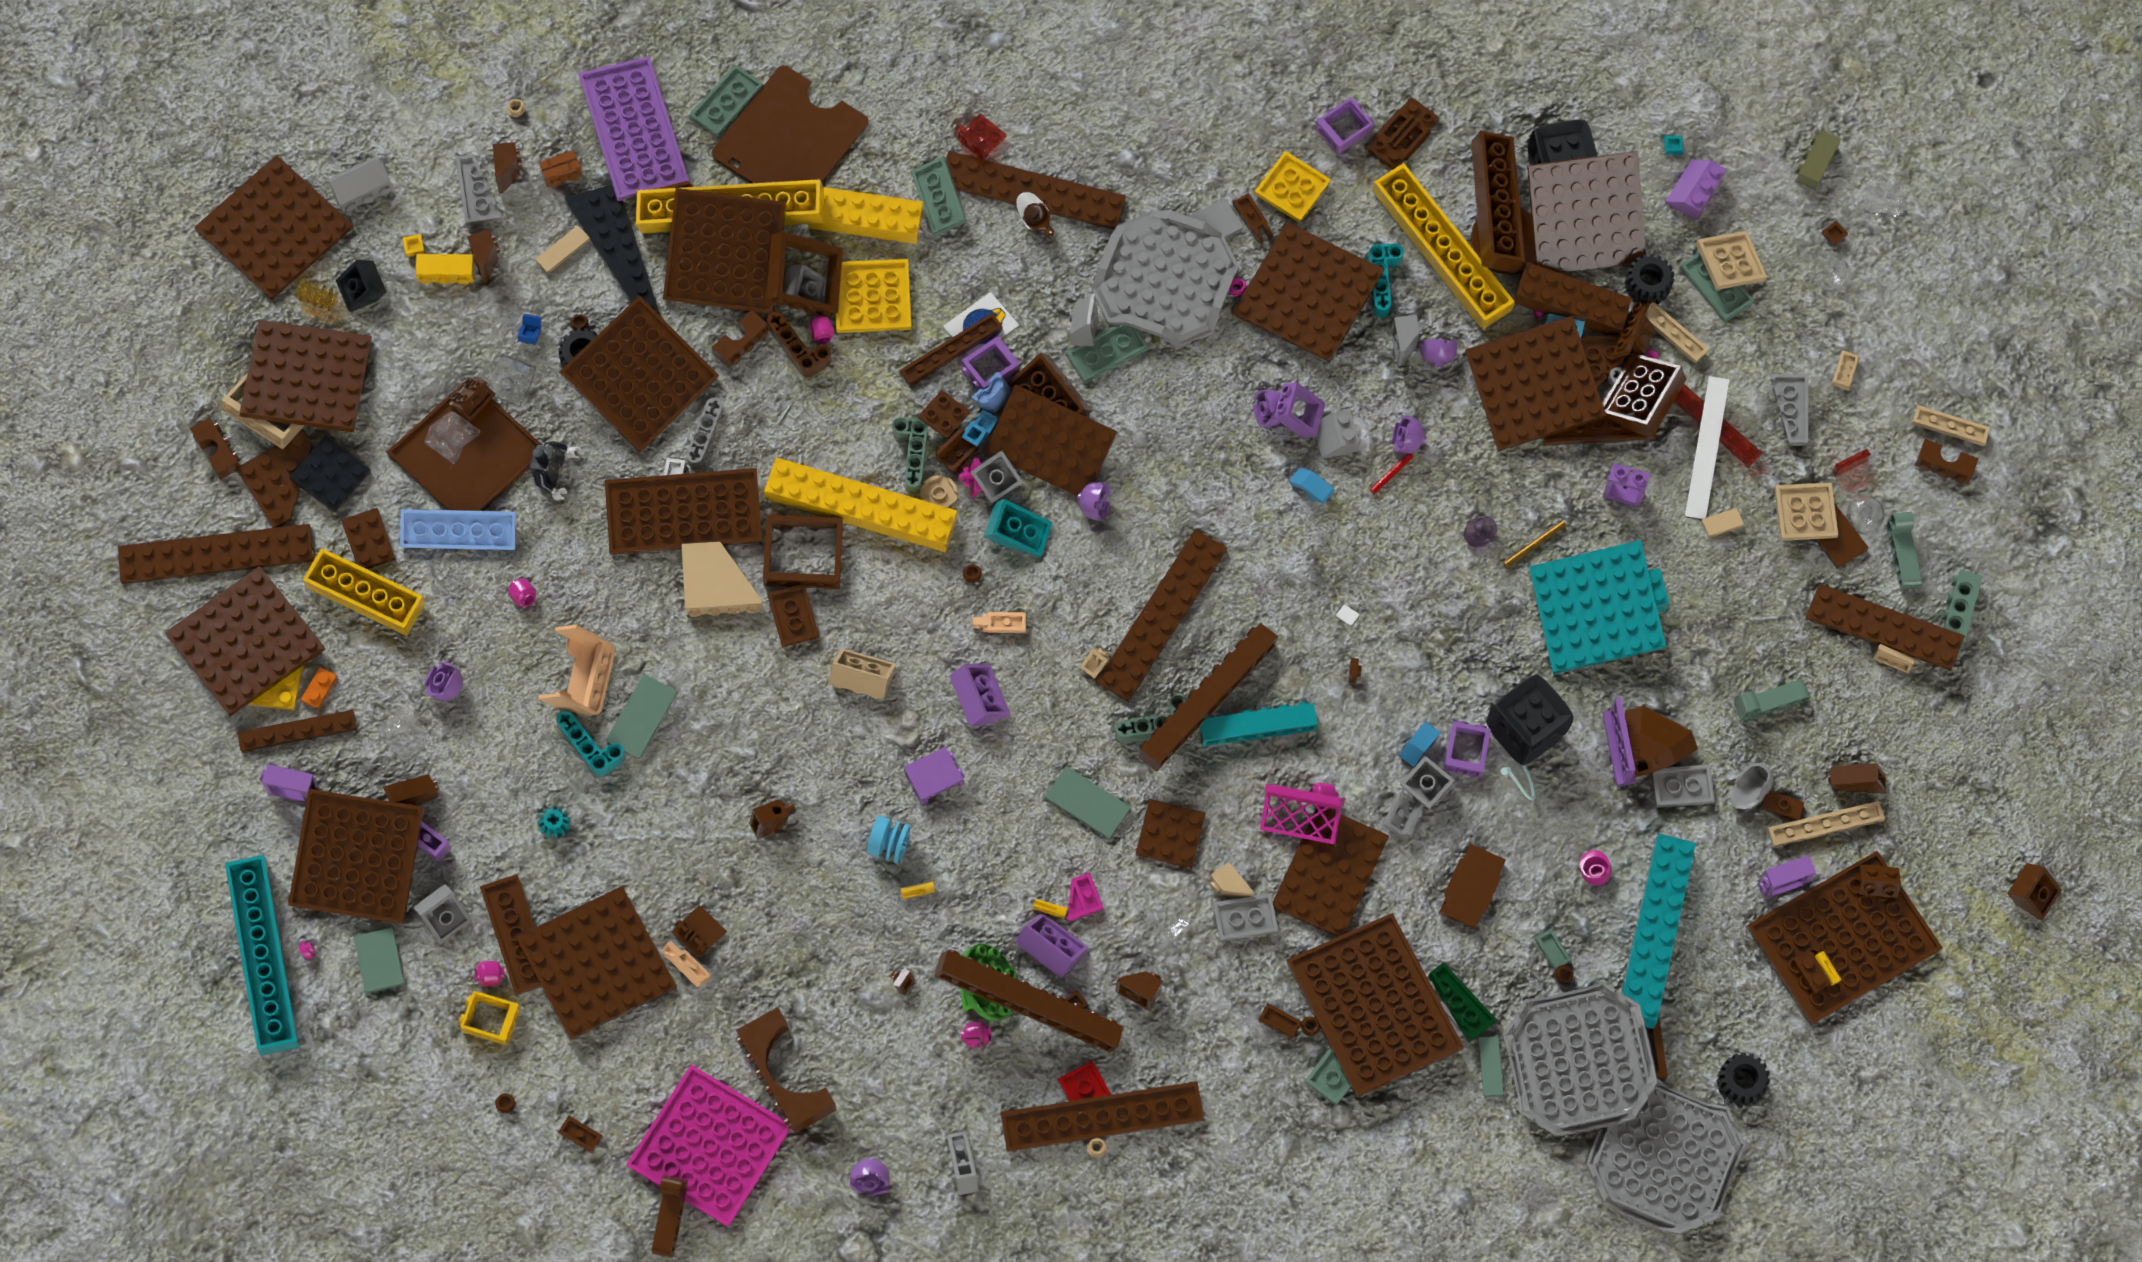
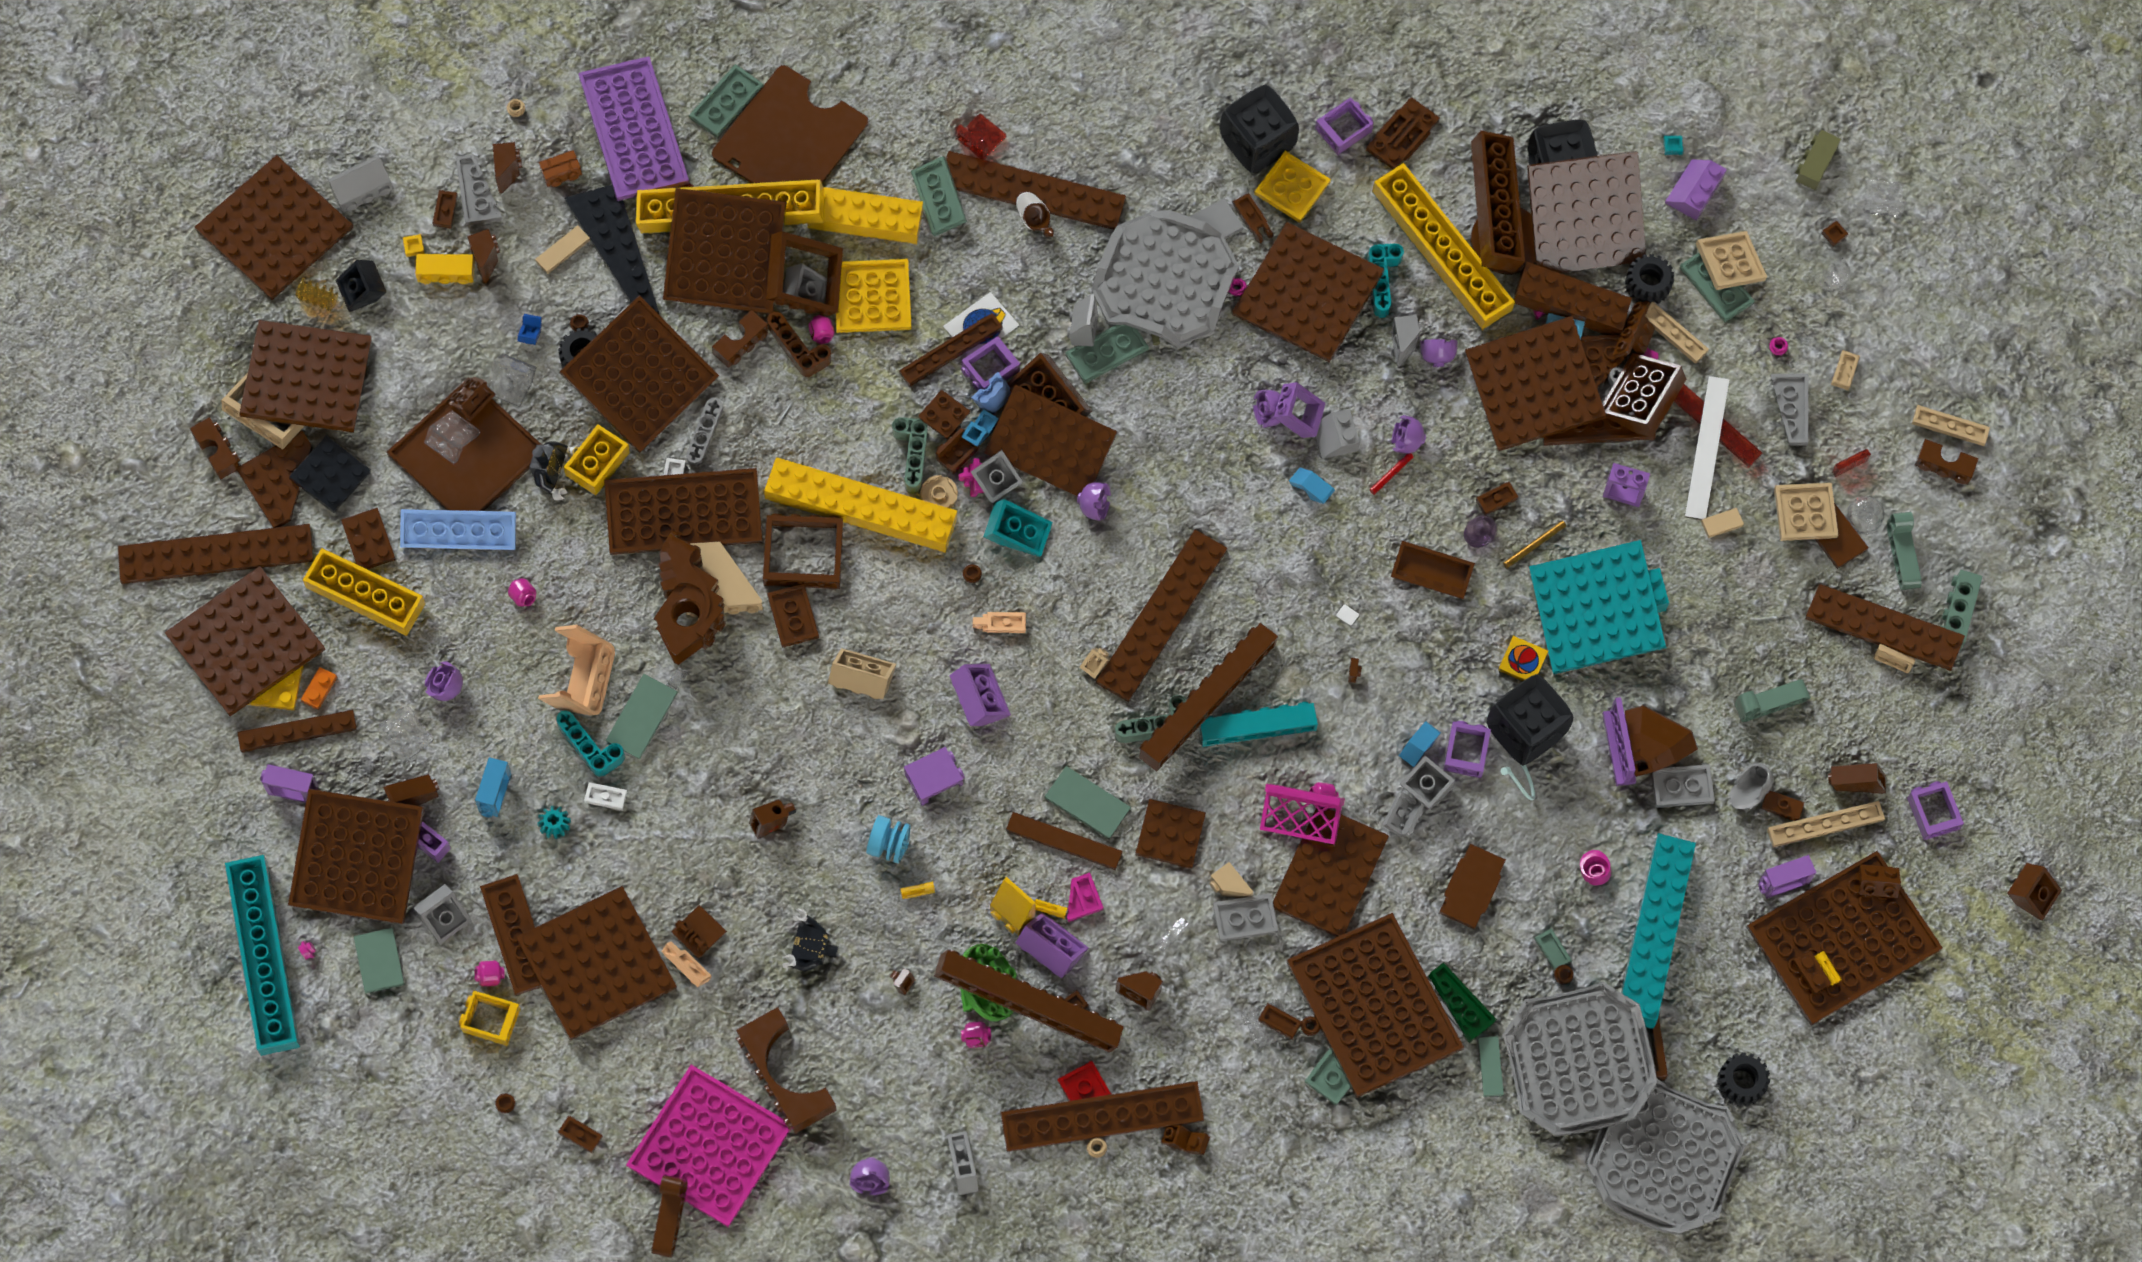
(445, 209): none -> reddish brown plate
(493, 787): none -> dark azure window
(596, 459): none -> yellow brick
(605, 796): none -> white plate
(691, 591): none -> reddish brown animal
(809, 945): none -> black torso
(1012, 907): none -> yellow slope
(1064, 841): none -> reddish brown tile
(1185, 1140): none -> reddish brown slope
(1259, 128): none -> black piece
(1432, 570): none -> reddish brown slope
(1497, 498): none -> reddish brown plate
(1522, 659): none -> tile
(1781, 342): none -> dark pink plate
(1941, 828): none -> medium lavender window

